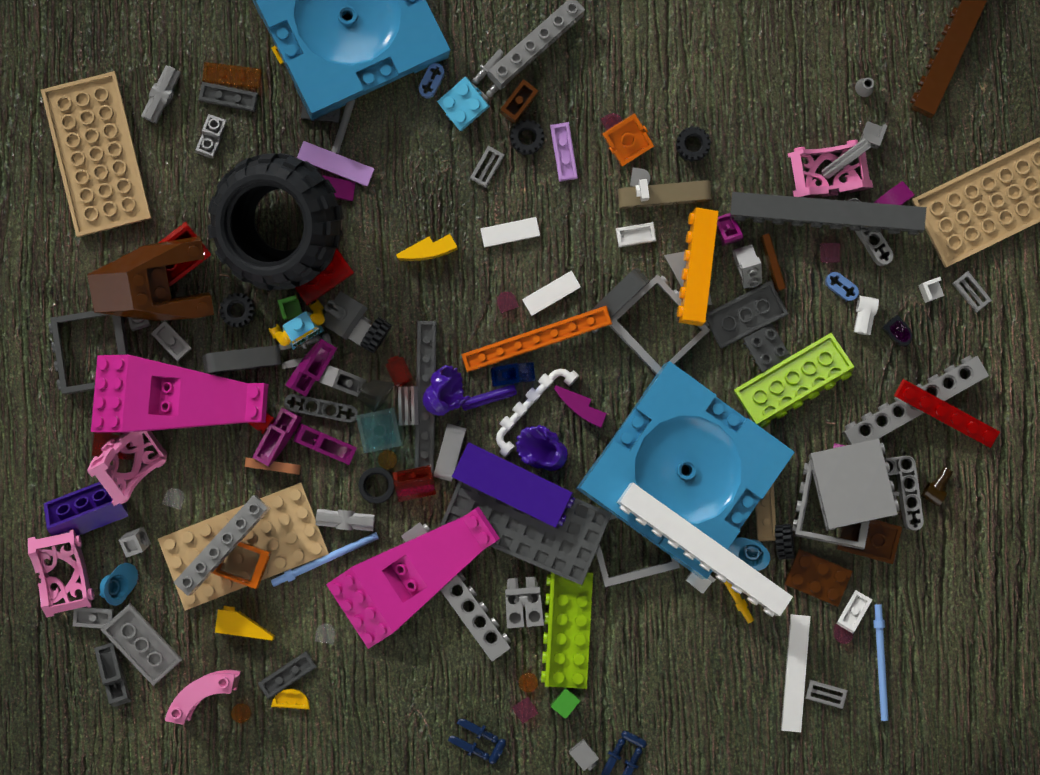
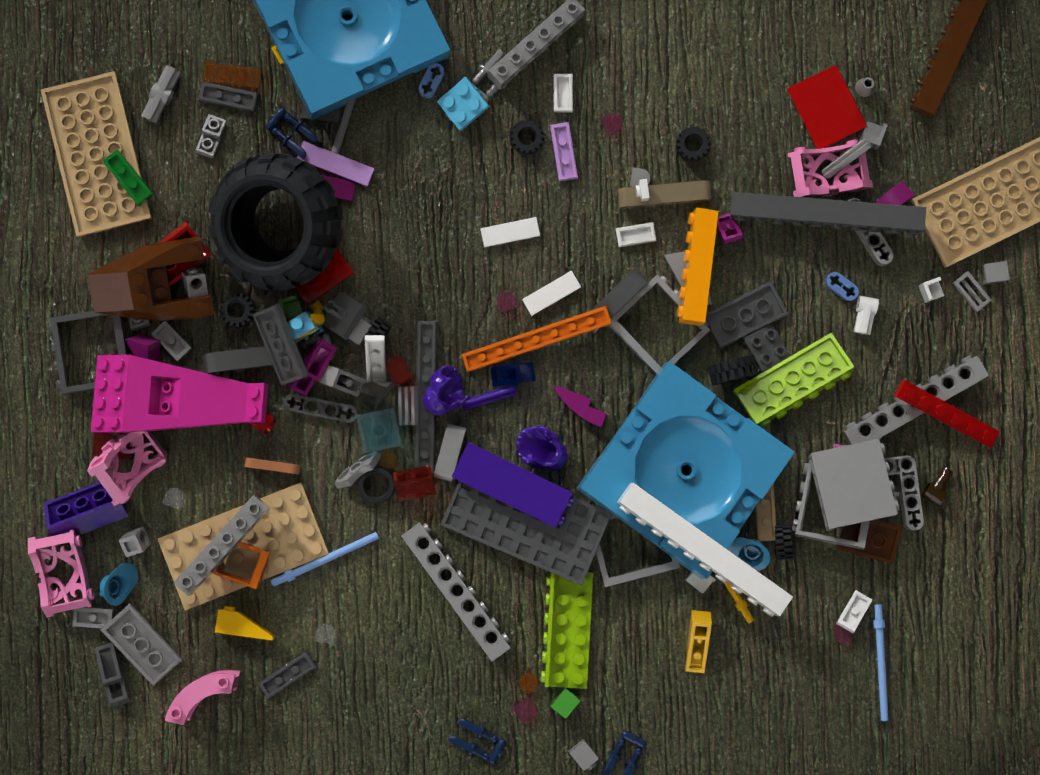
(128, 177): none -> green tile
(144, 347): none -> magenta slope
(200, 287): none -> light grey brick
(241, 713): clear orange tile -> none
(277, 436): magenta slope -> none
(280, 344): none -> dark grey tile
(286, 139): none -> dark blue piece
(291, 699): yellow tile -> none
(324, 444): magenta slope -> none
(345, 520): light grey piece -> none
(352, 473): none -> light grey tile
(375, 357): none -> white tile
(381, 594): dark pink wing -> none
(428, 250): yellow slope -> none
(479, 180): light grey tile -> none
(519, 101): reddish brown brick -> none
(520, 409): white bar -> none
(521, 598): light grey hips -> none
(563, 93): none -> white tile
(628, 139): orange plate -> none
(698, 641): none -> yellow slope
(733, 370): none -> black tyre
(748, 266): light grey pin -> none
(772, 262): reddish brown tile -> none
(795, 673): white tile -> none
(810, 689): light grey tile -> none
(818, 577): reddish brown plate -> none
(826, 107): none -> red sticker
(829, 252): clear pink tile -> none
(898, 331): rock -> none
(996, 272): none -> light grey panel

